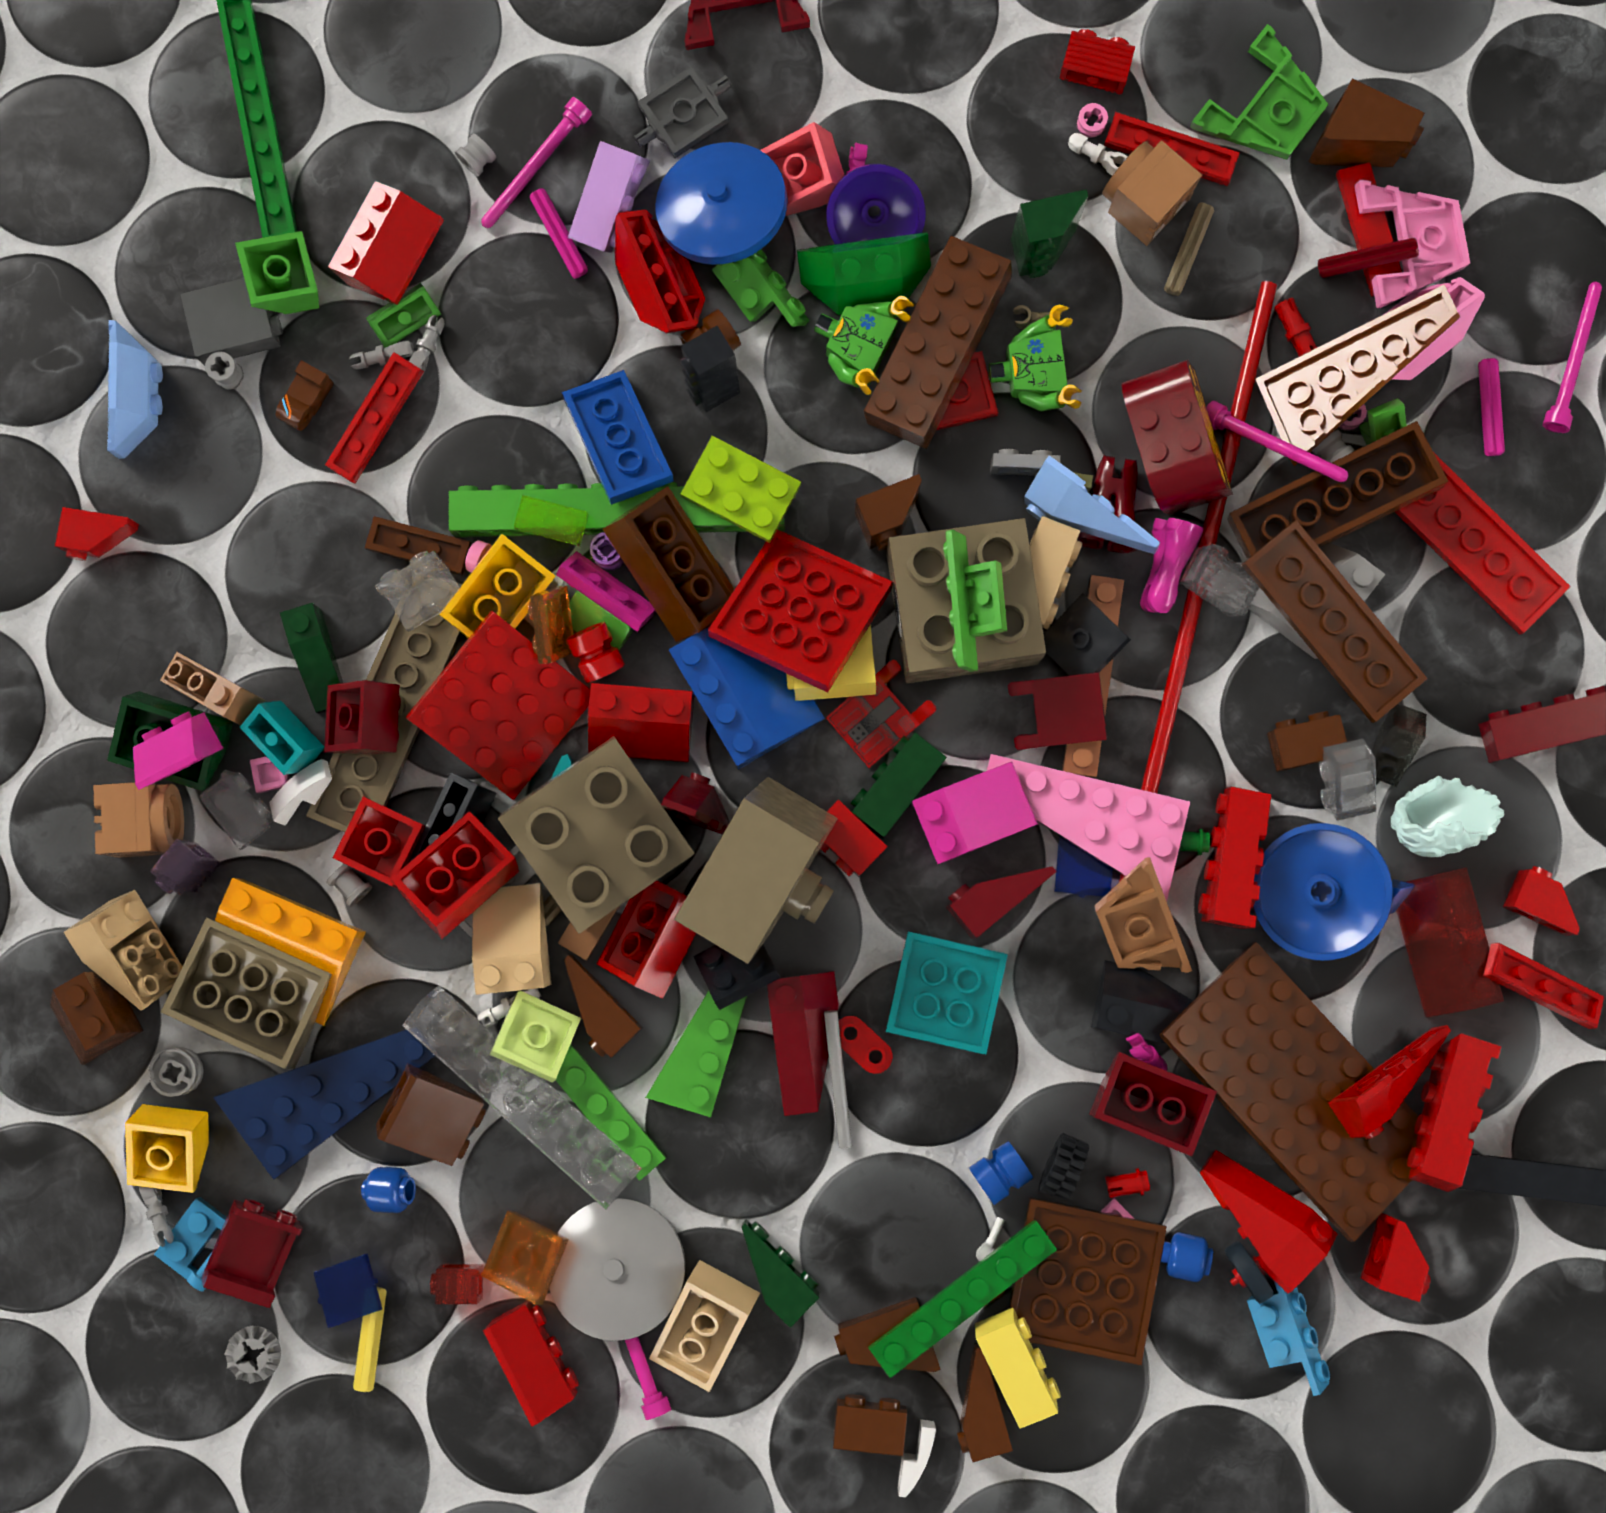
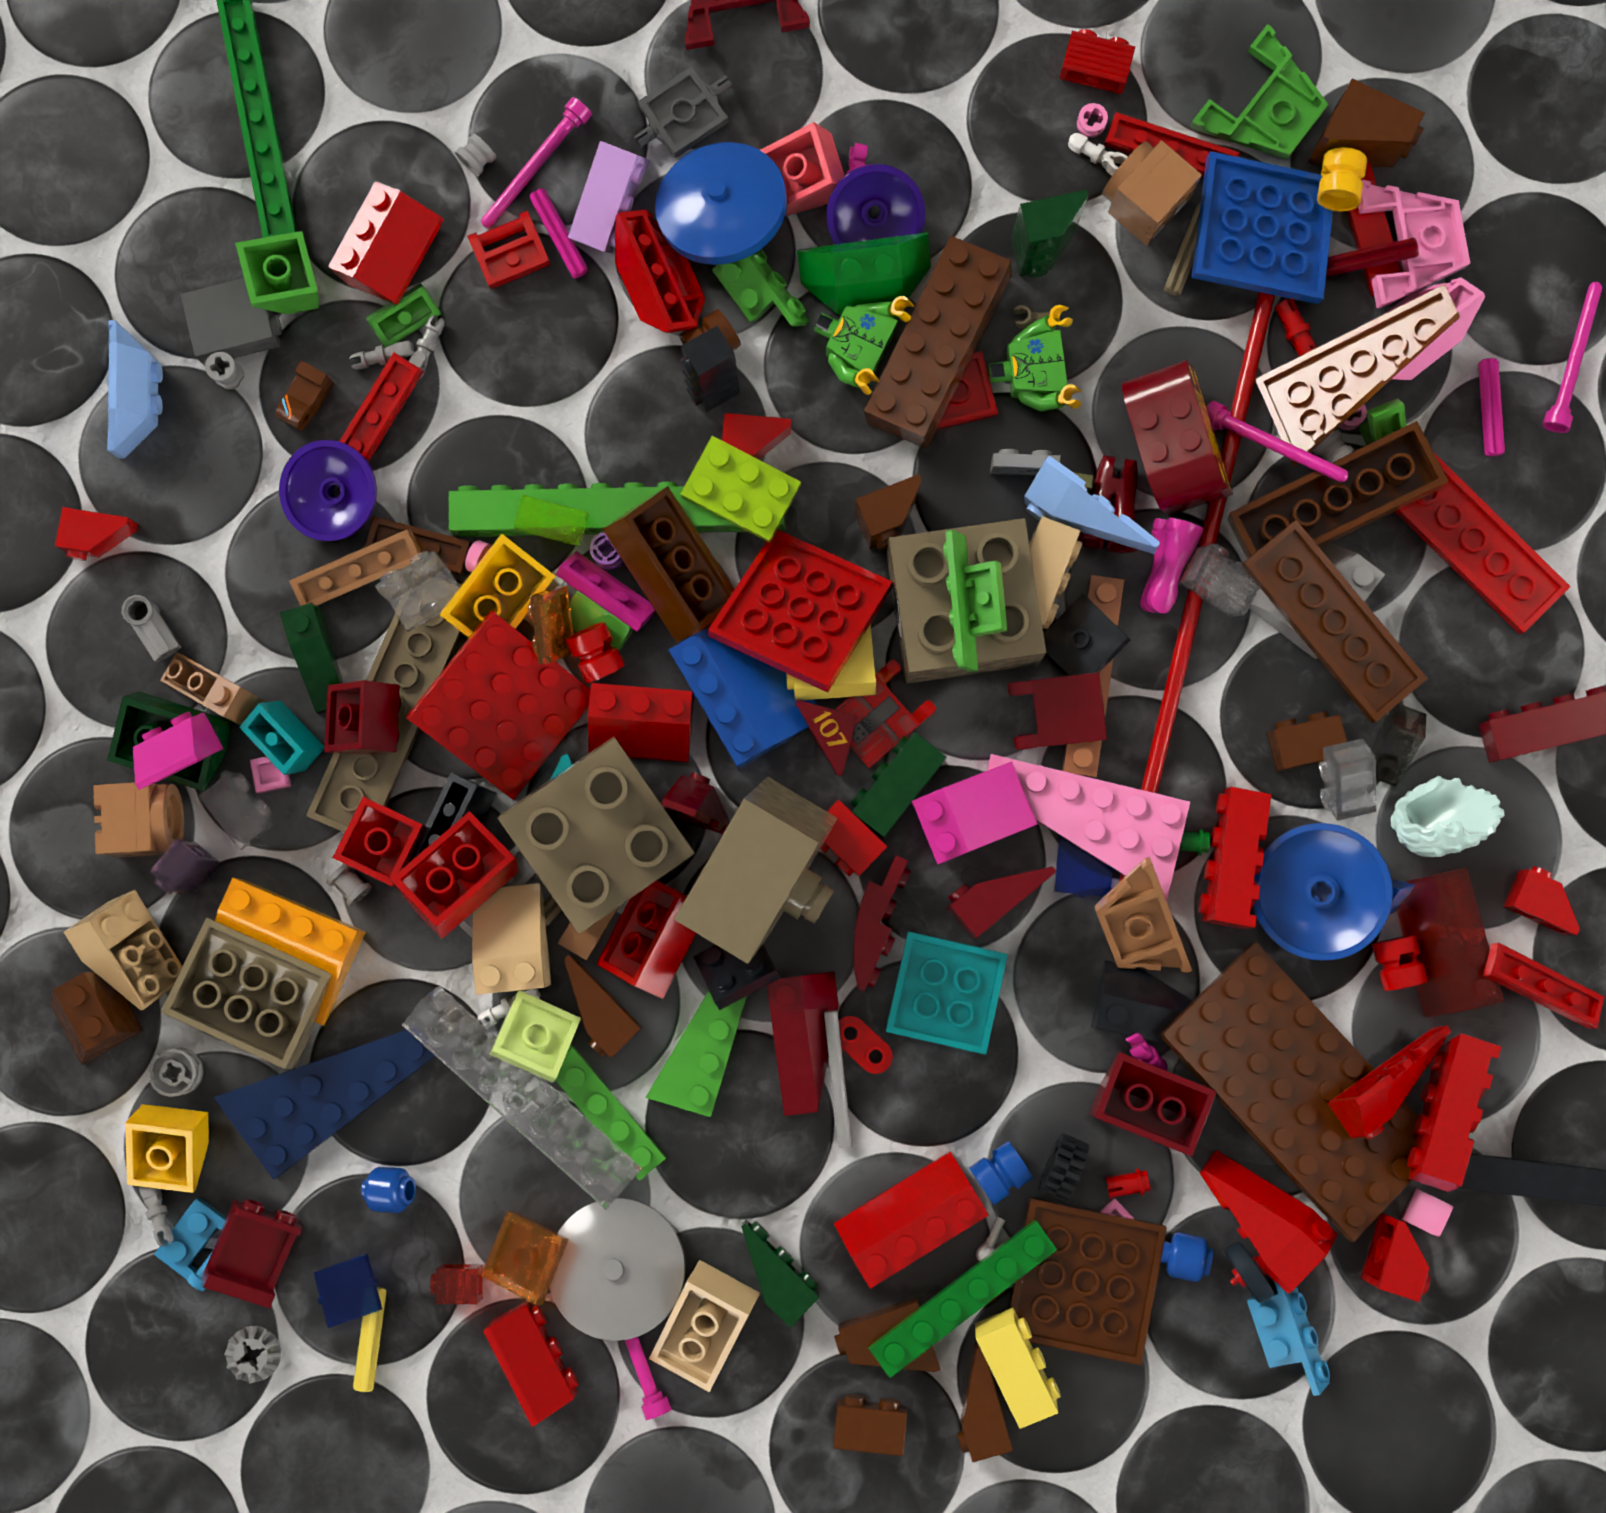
(151, 629): none -> light grey piece
(304, 786): white slope -> none
(309, 484): none -> dark purple dish
(356, 569): none -> medium nougat plate
(430, 1116): reddish brown slope -> none
(511, 259): none -> red plate
(617, 437): blue plate -> none
(755, 433): none -> red slope
(831, 731): none -> dark red tile
(870, 935): none -> dark red slope
(910, 1219): none -> red slope
(914, 1464): white slope -> none
(1262, 229): none -> blue plate
(1341, 179): none -> yellow wheel
(1396, 974): none -> red wheel
(1427, 1212): none -> bright pink slope

